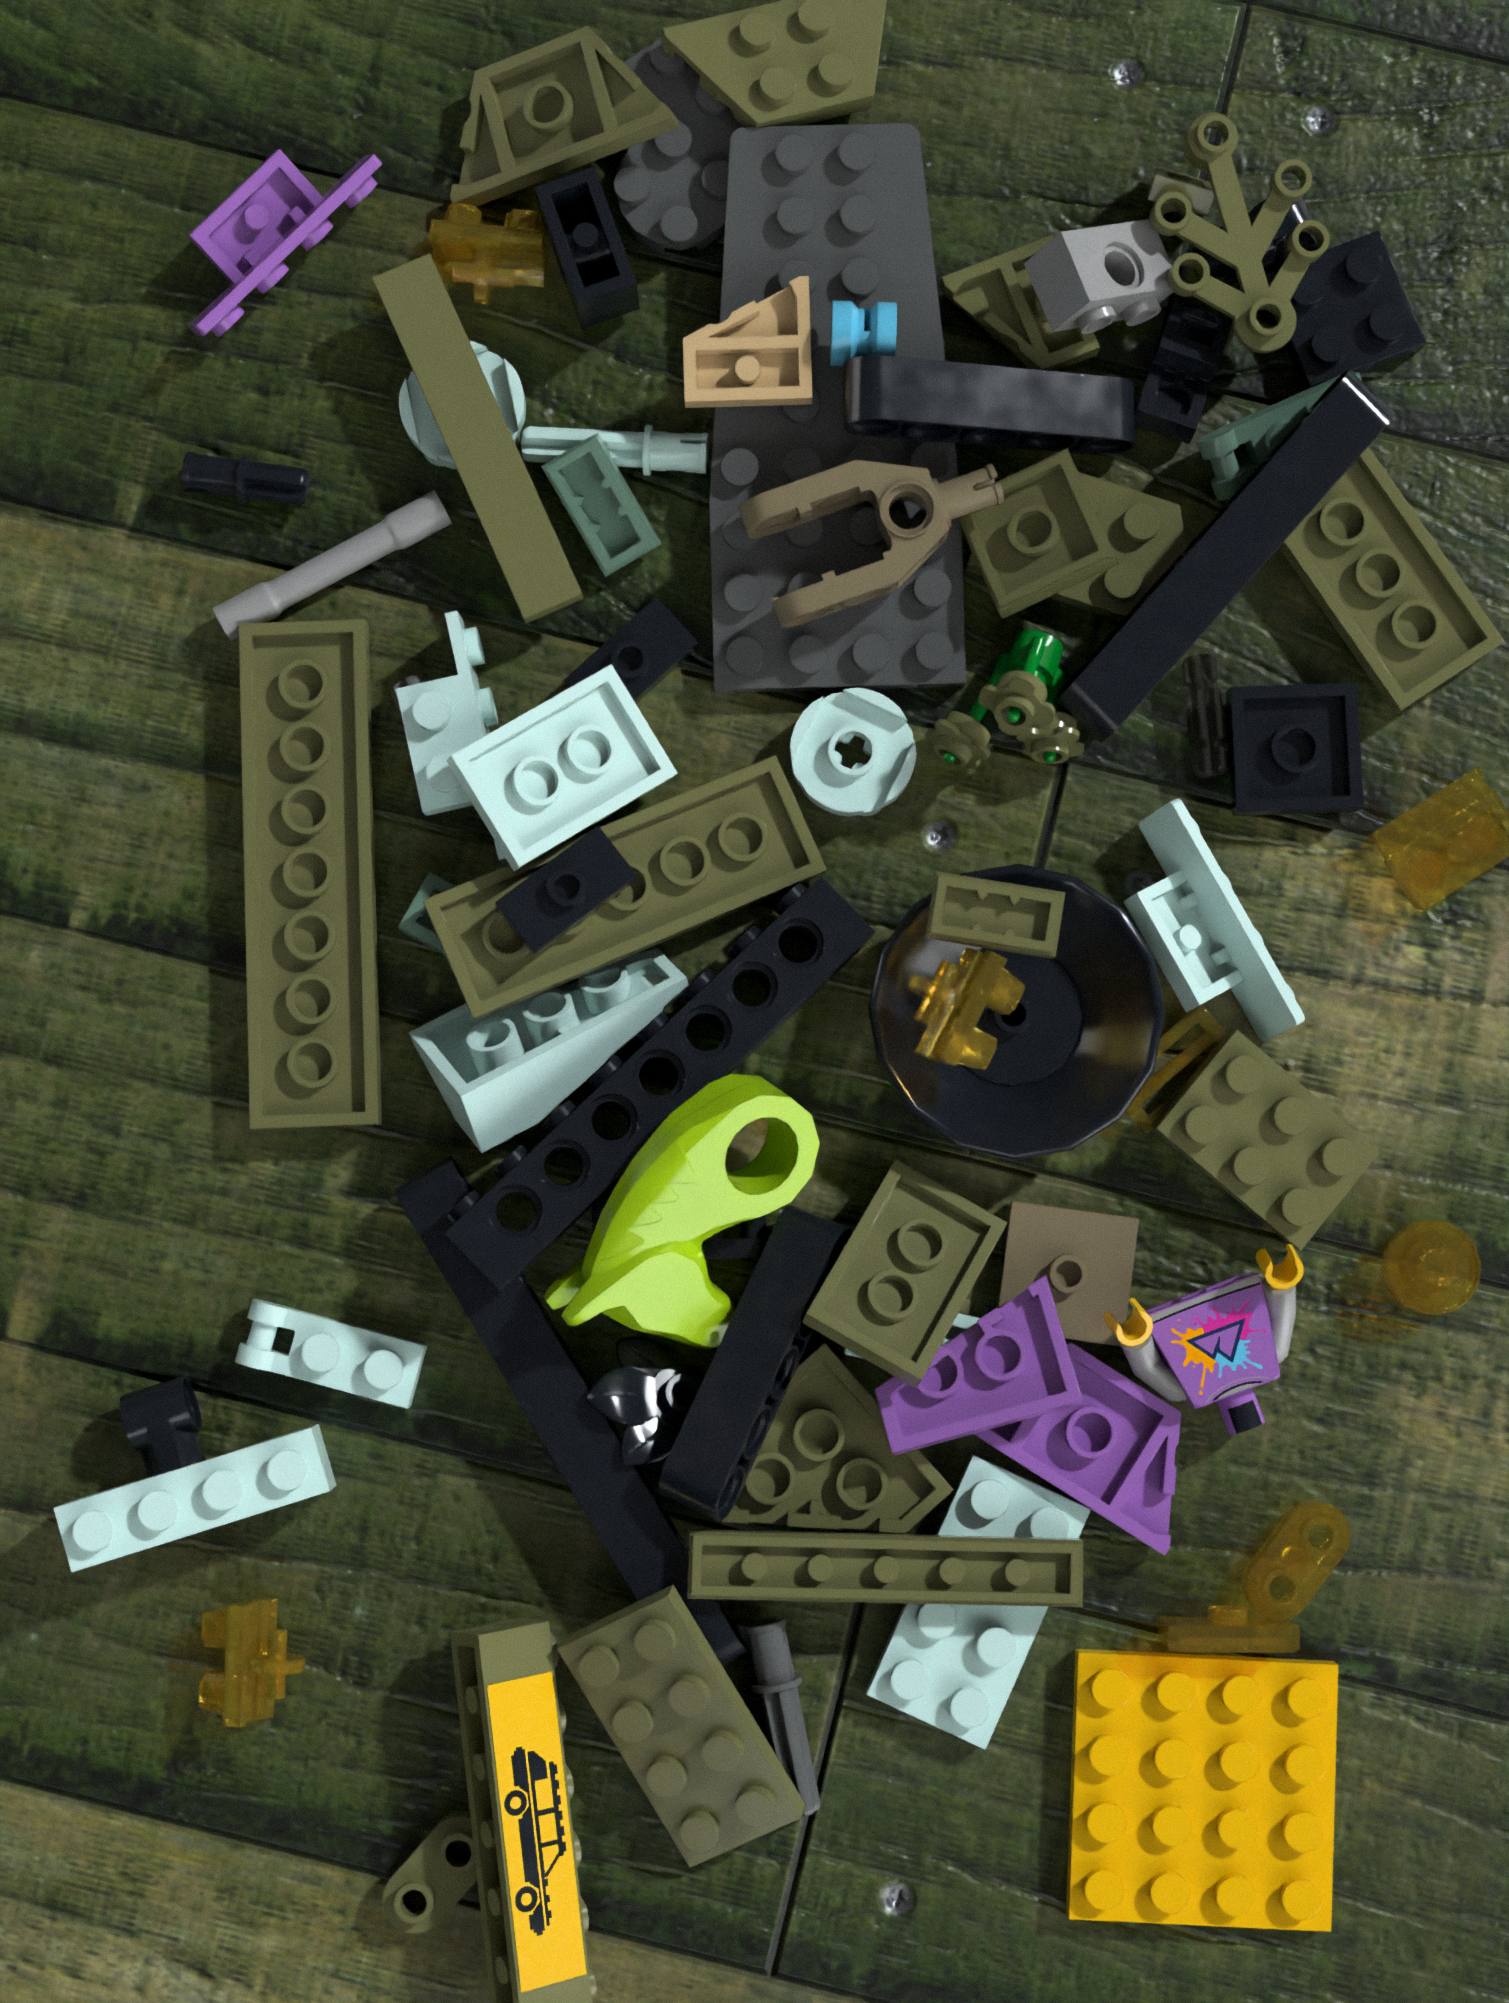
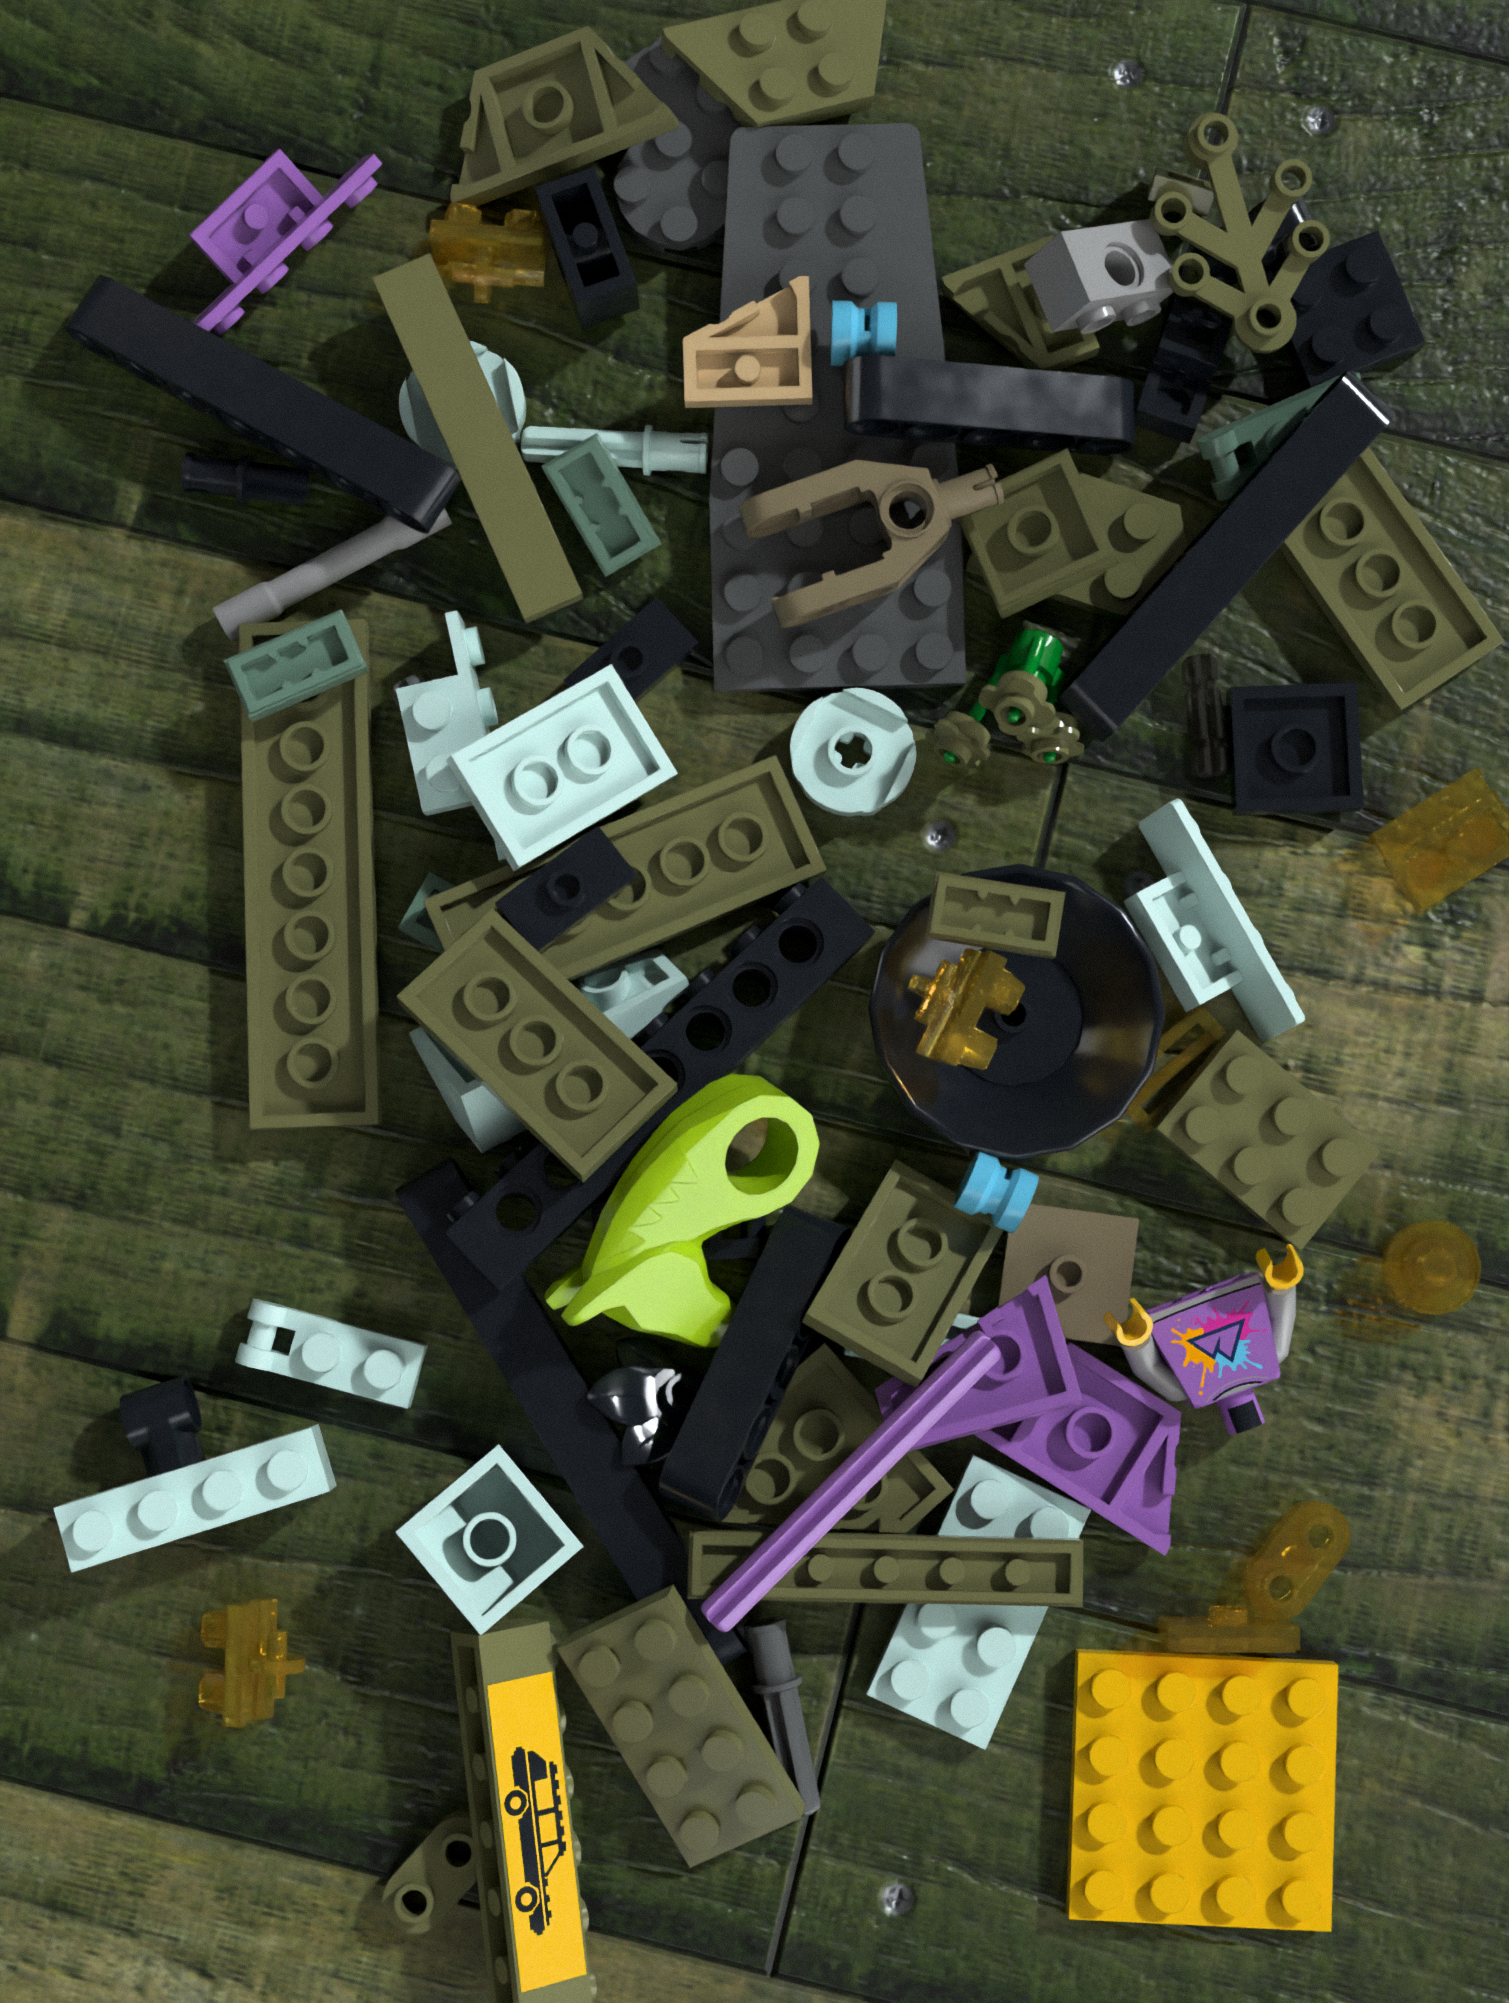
(263, 404): none -> black beam
(296, 665): none -> sand green plate
(489, 1539): none -> light aqua slope
(537, 1044): none -> olive plate
(850, 1481): none -> medium lavender axle
(995, 1191): none -> medium azure wheel

